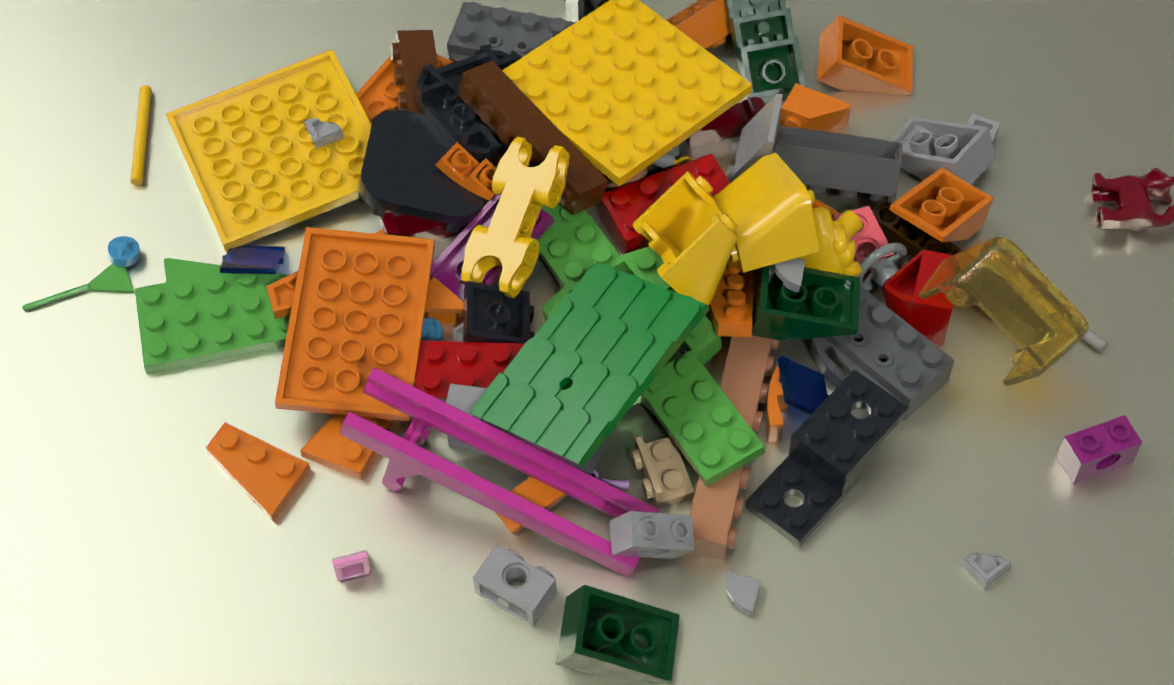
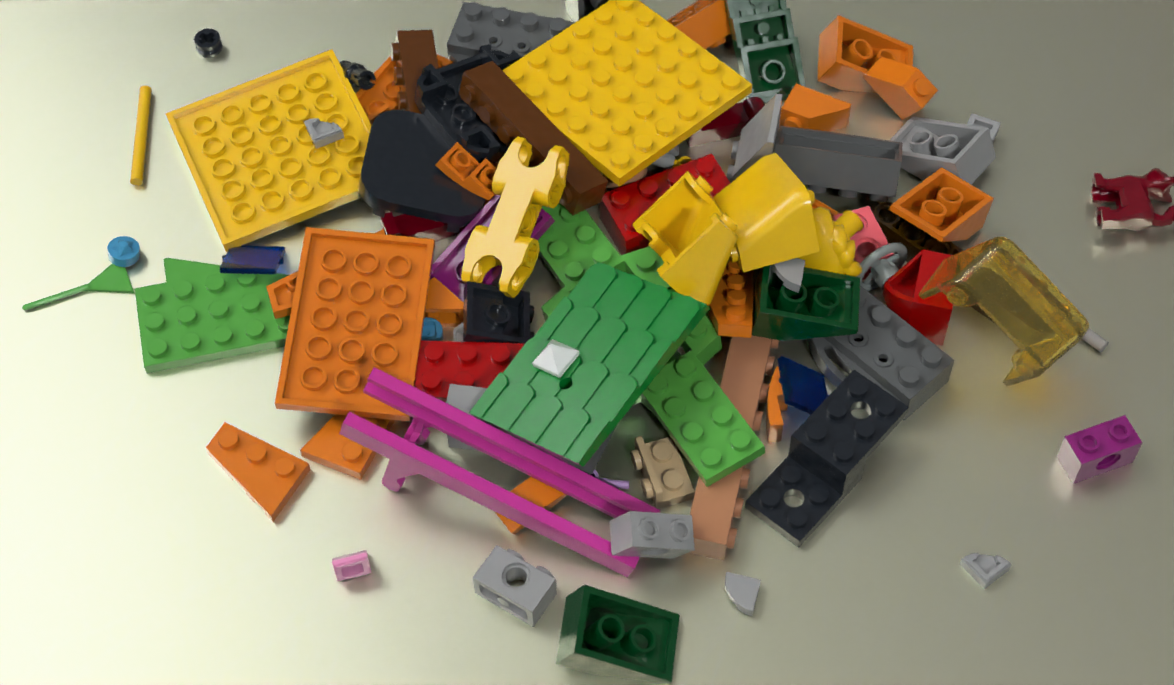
(208, 43): none -> black bush
(358, 75): none -> black pin
(556, 358): none -> white slope
(900, 86): none -> orange slope

